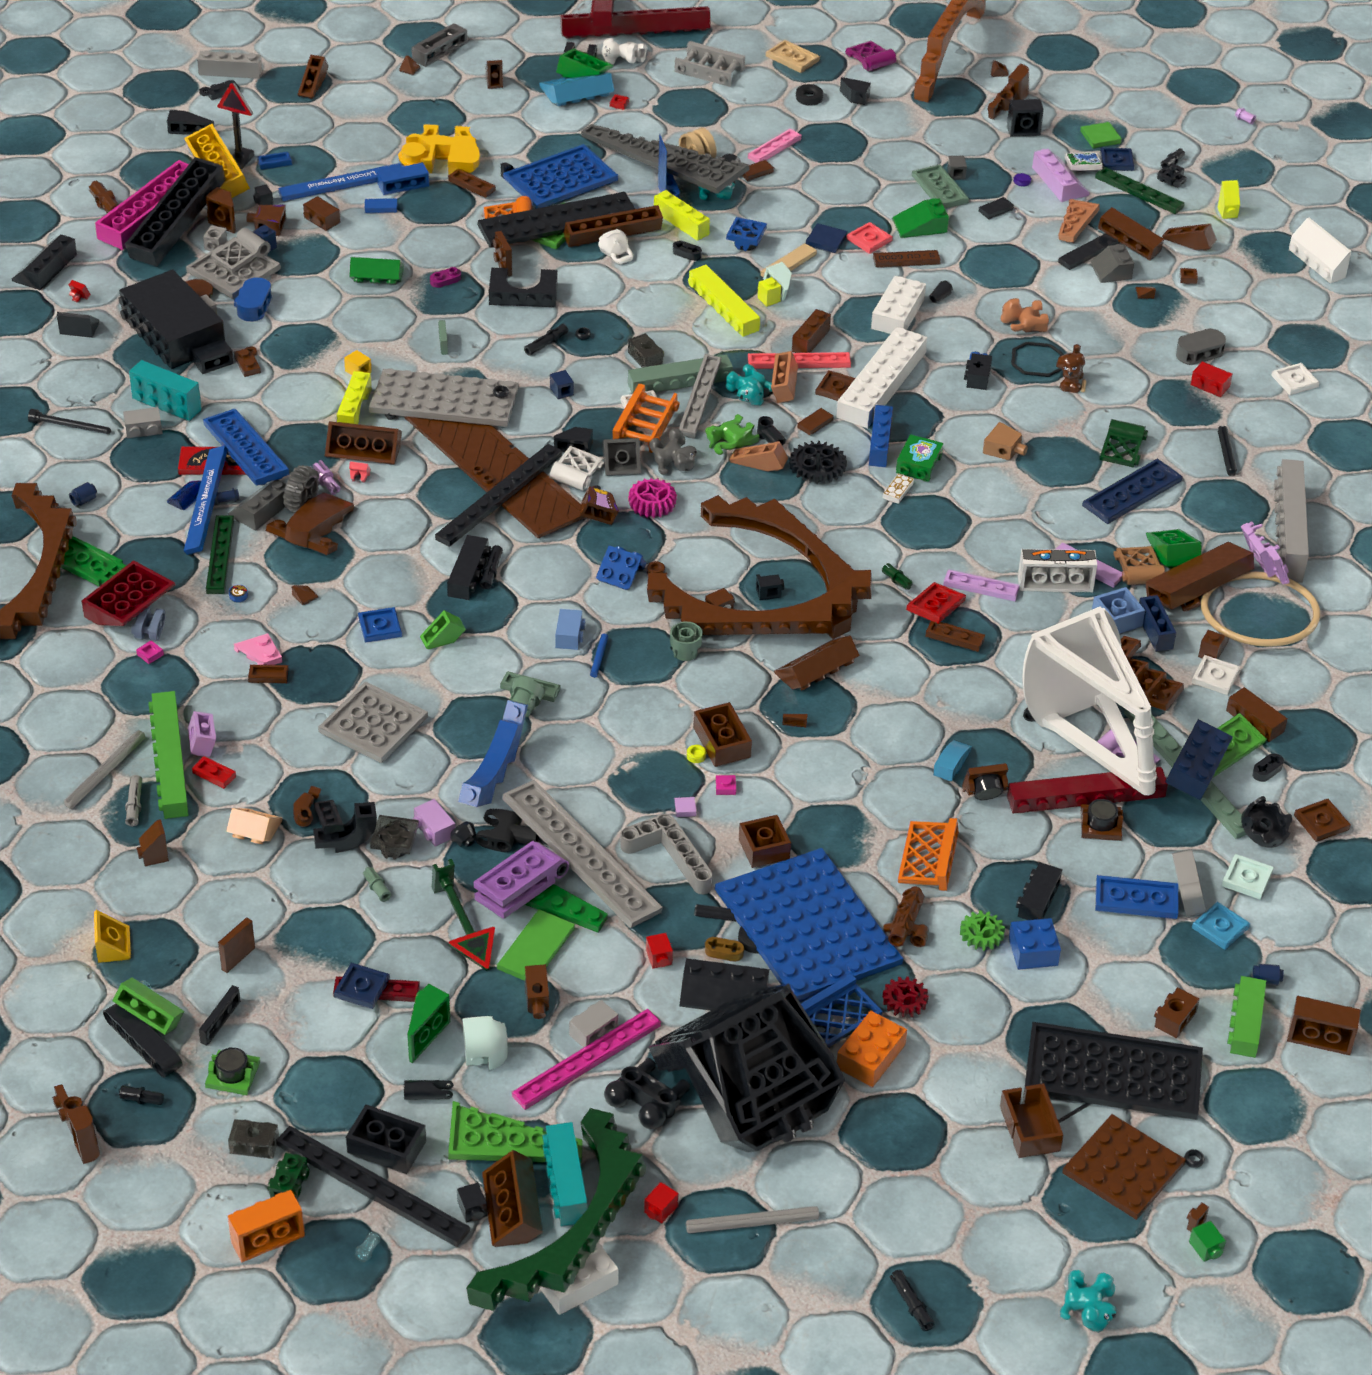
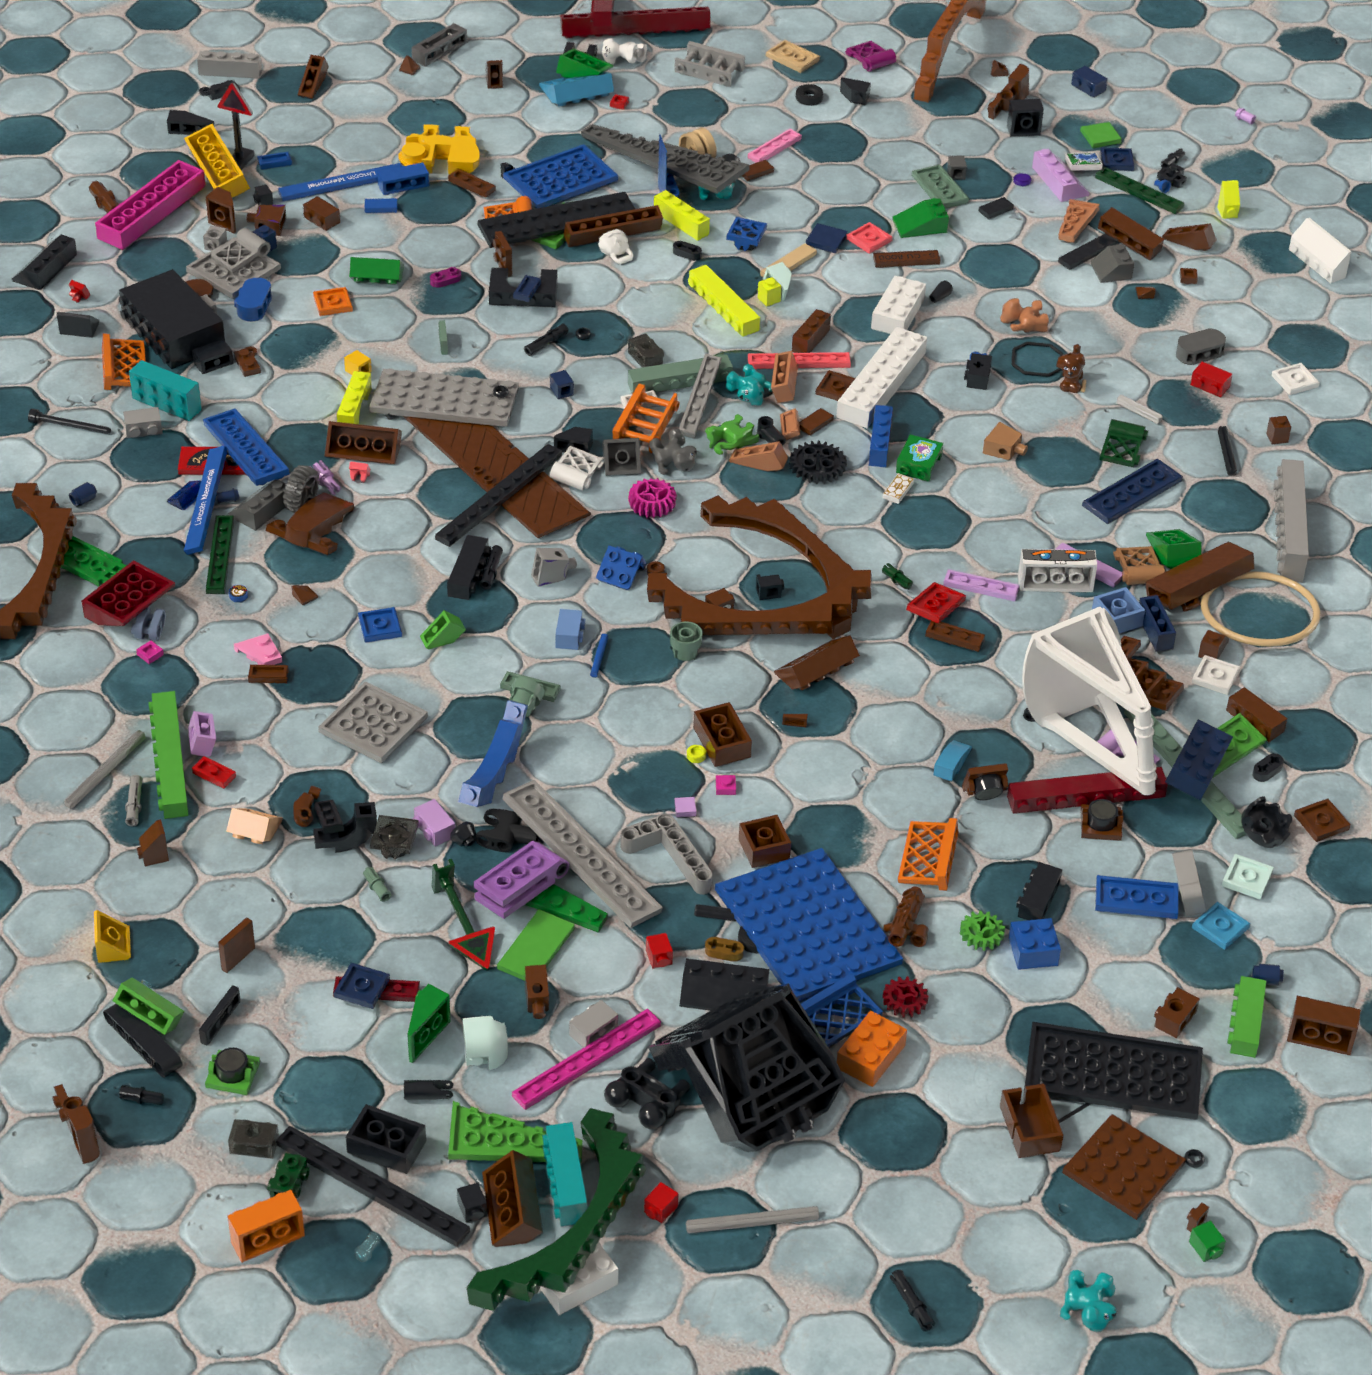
(110, 362): none -> orange fence
(175, 212): black brick -> none
(332, 301): none -> orange tile
(527, 288): none -> dark blue tile
(551, 565): none -> light grey torso
(599, 505): reddish brown torso -> none
(790, 424): none -> nougat tile
(1089, 81): none -> dark blue brick
(1139, 409): none -> axle
(1164, 185): none -> blue piece
(1265, 553): lavender piece -> none
(1278, 429): none -> reddish brown brick

